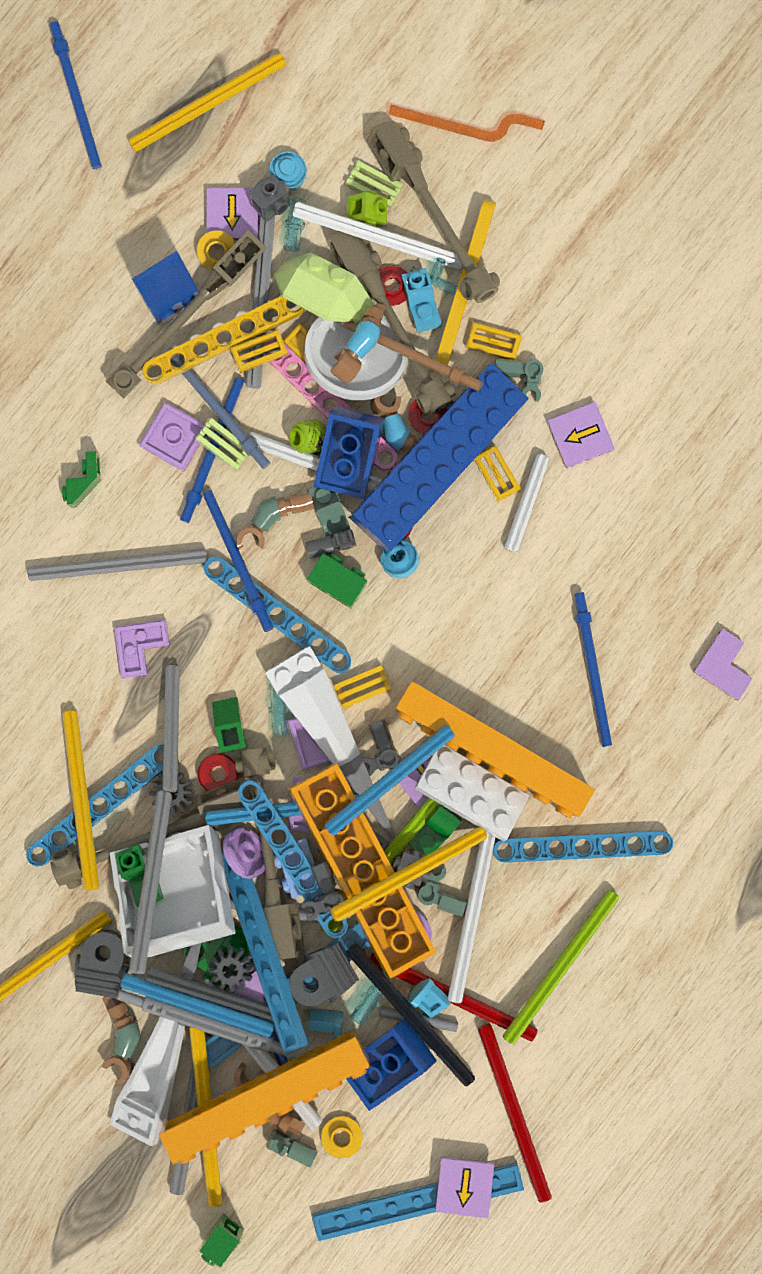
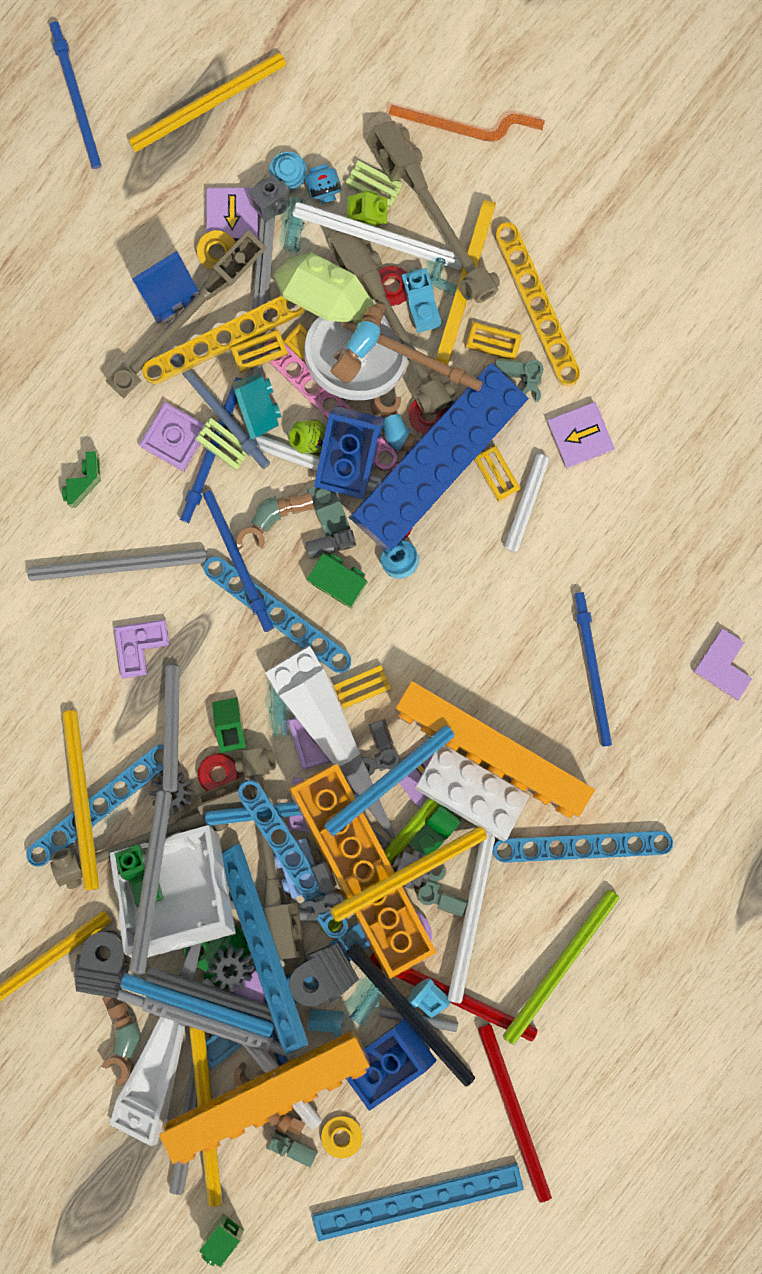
(244, 852): lavender tile -> none
(256, 404): none -> teal slope
(323, 183): none -> dark azure head
(464, 1187): lavender tile -> none
(528, 295): none -> yellow beam

